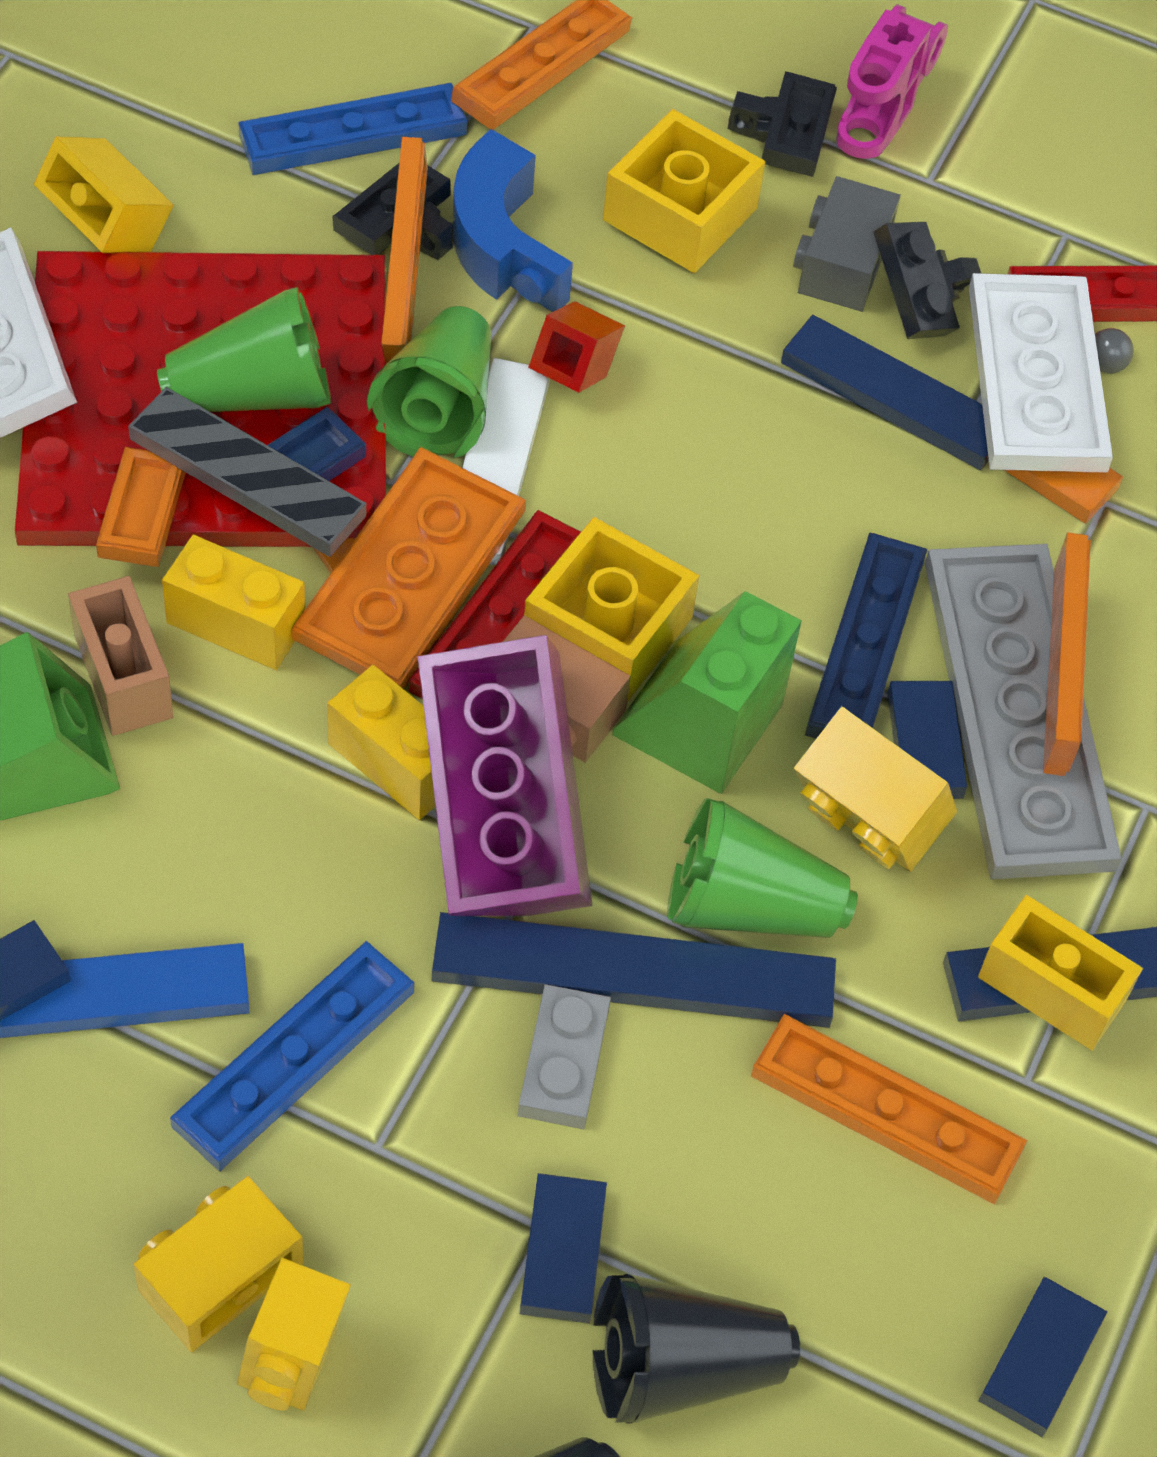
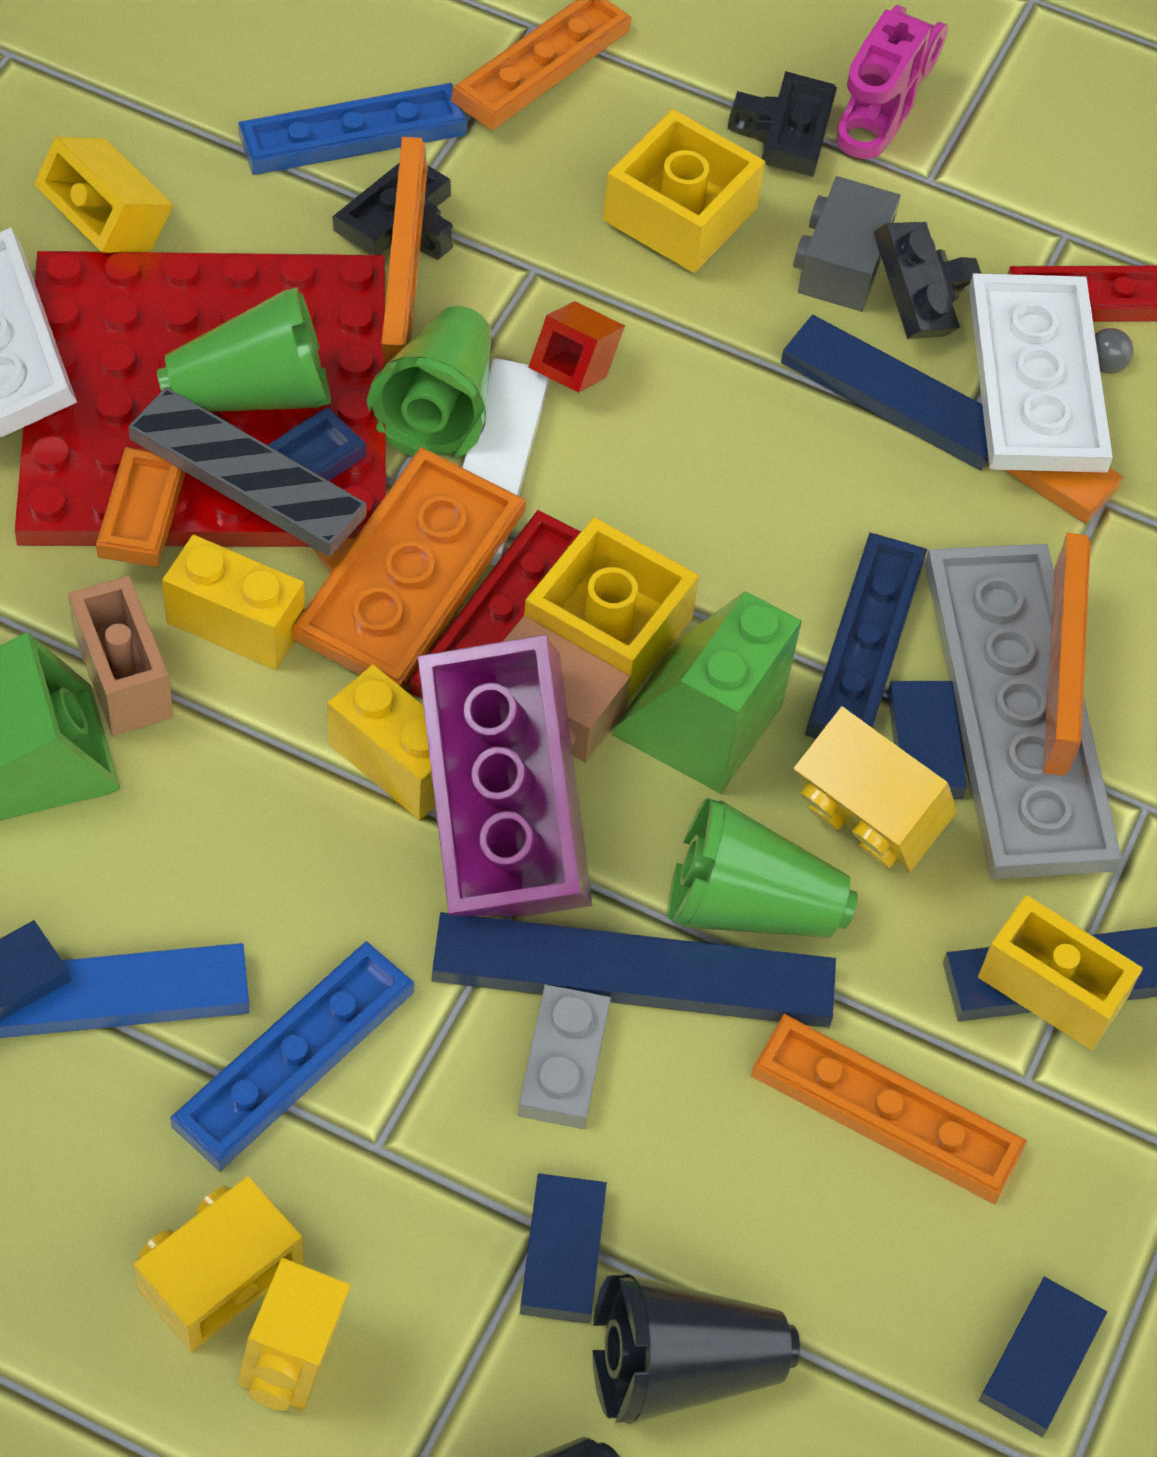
(495, 253): blue arch -> none

